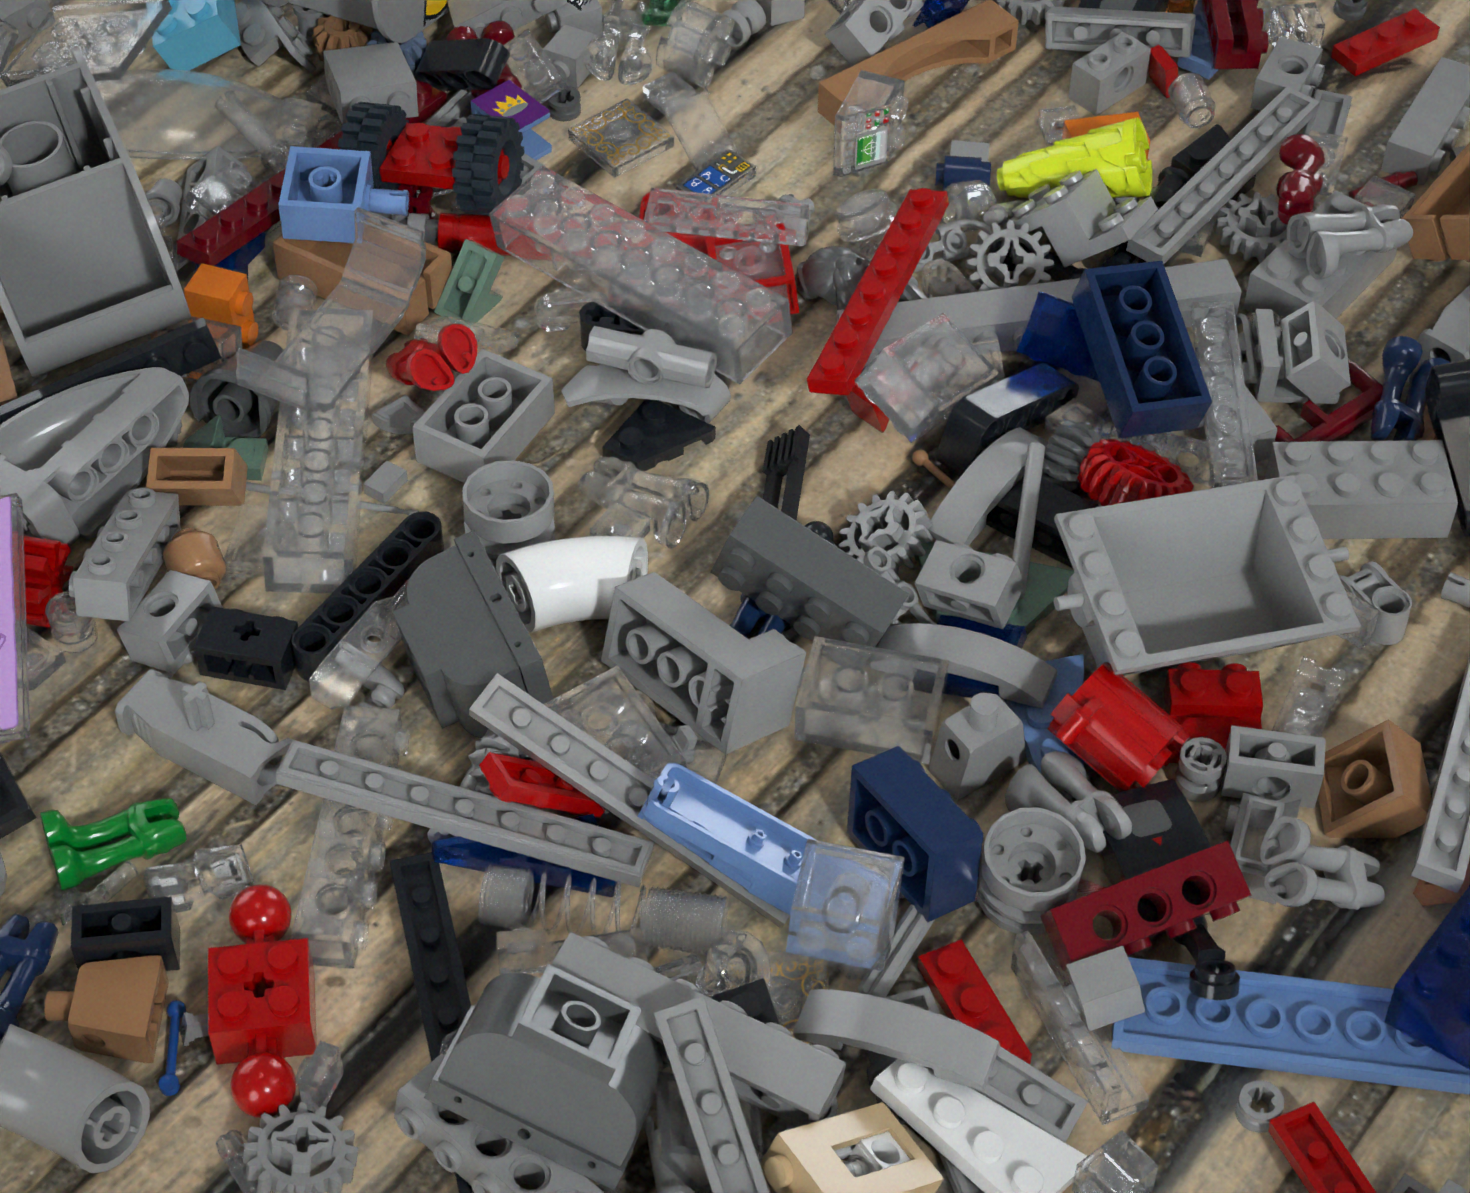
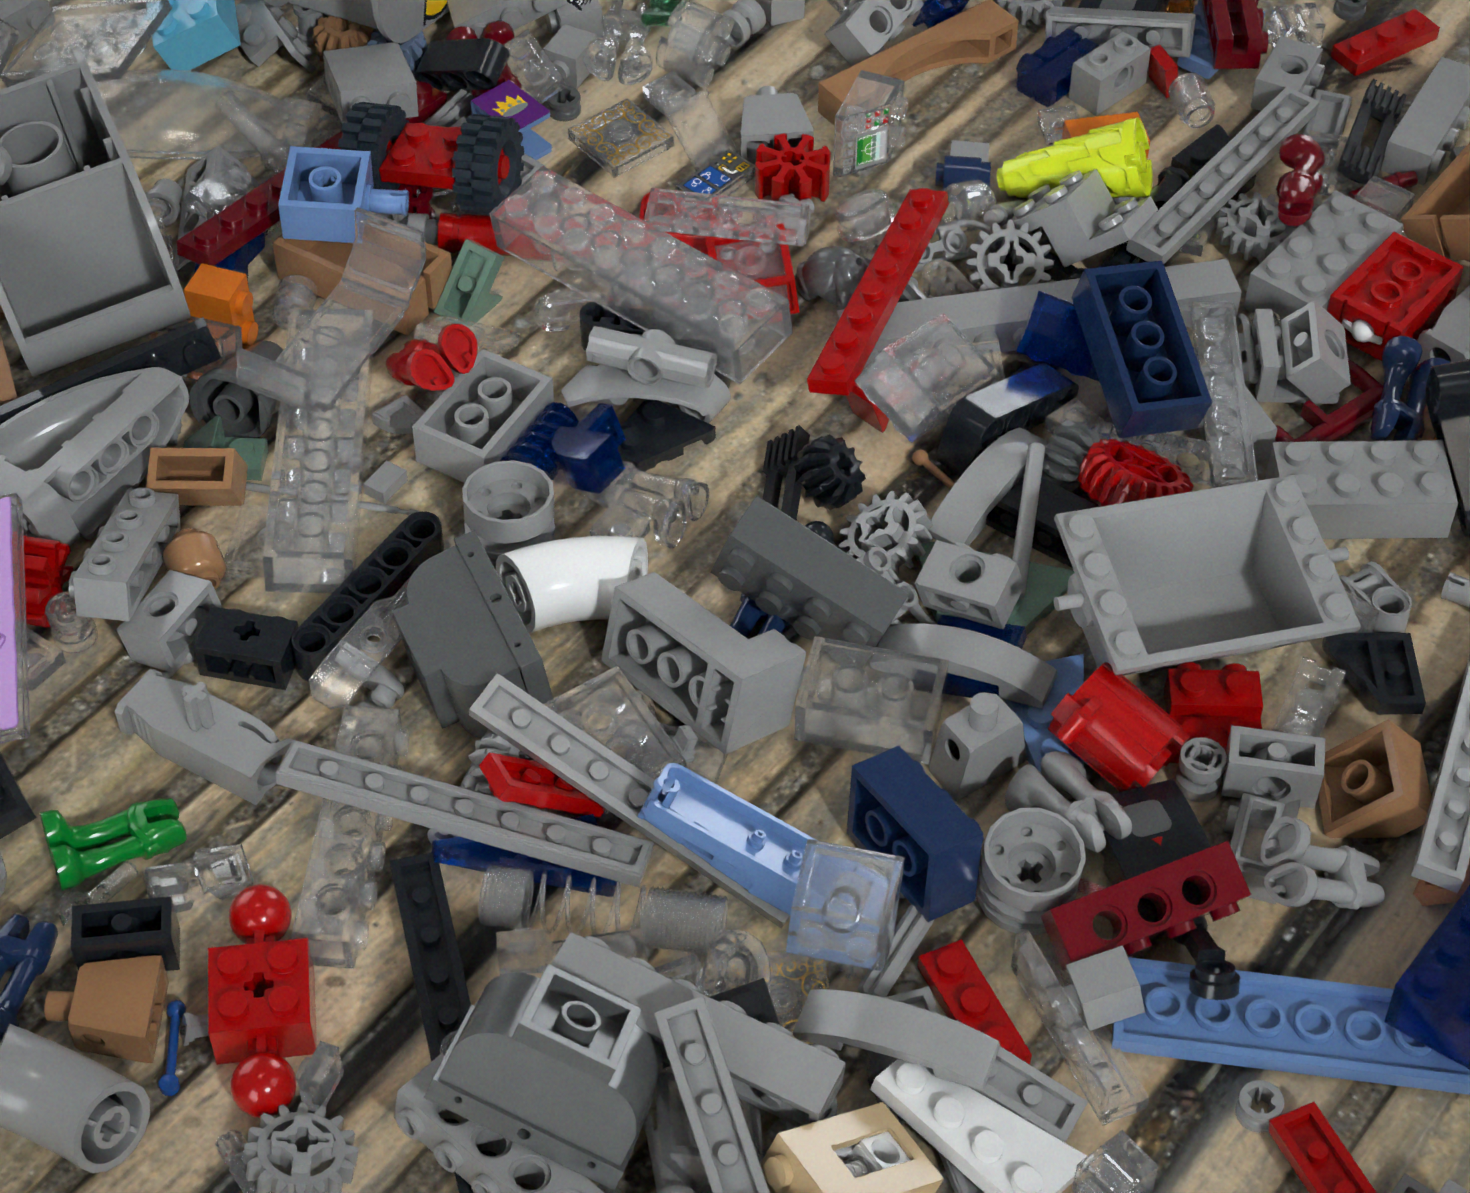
(536, 442): none -> clear blue piece
(591, 450): none -> clear blue brick
(771, 115): none -> light grey torso
(792, 169): none -> red gear
(829, 472): none -> black gear
(1049, 69): none -> clear blue brick
(1332, 235): light grey piece -> none
(1380, 669): none -> black wing
(1383, 106): none -> black container
(1394, 294): none -> red piece

